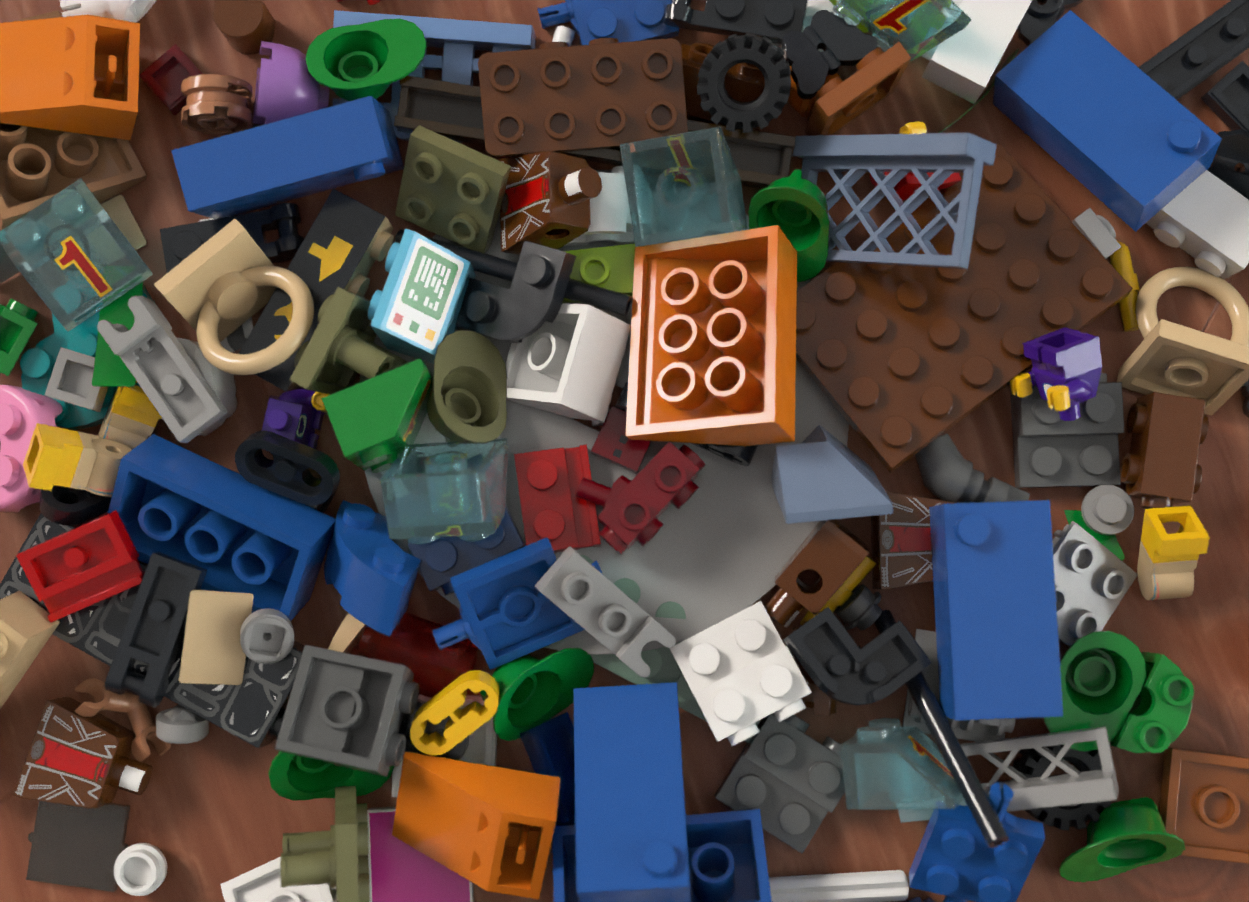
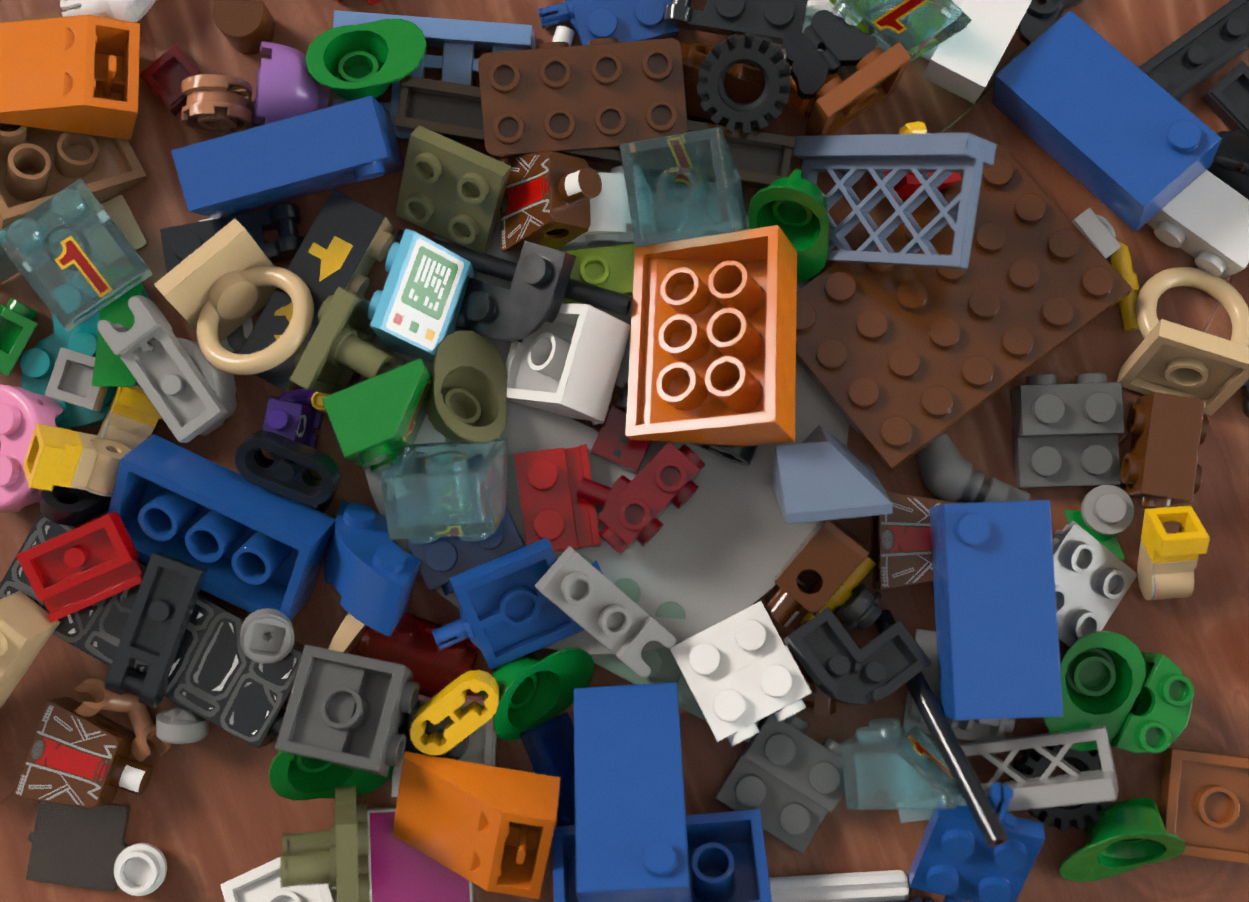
(212, 638): tan sticker -> none
(1063, 370): dark purple piece -> none

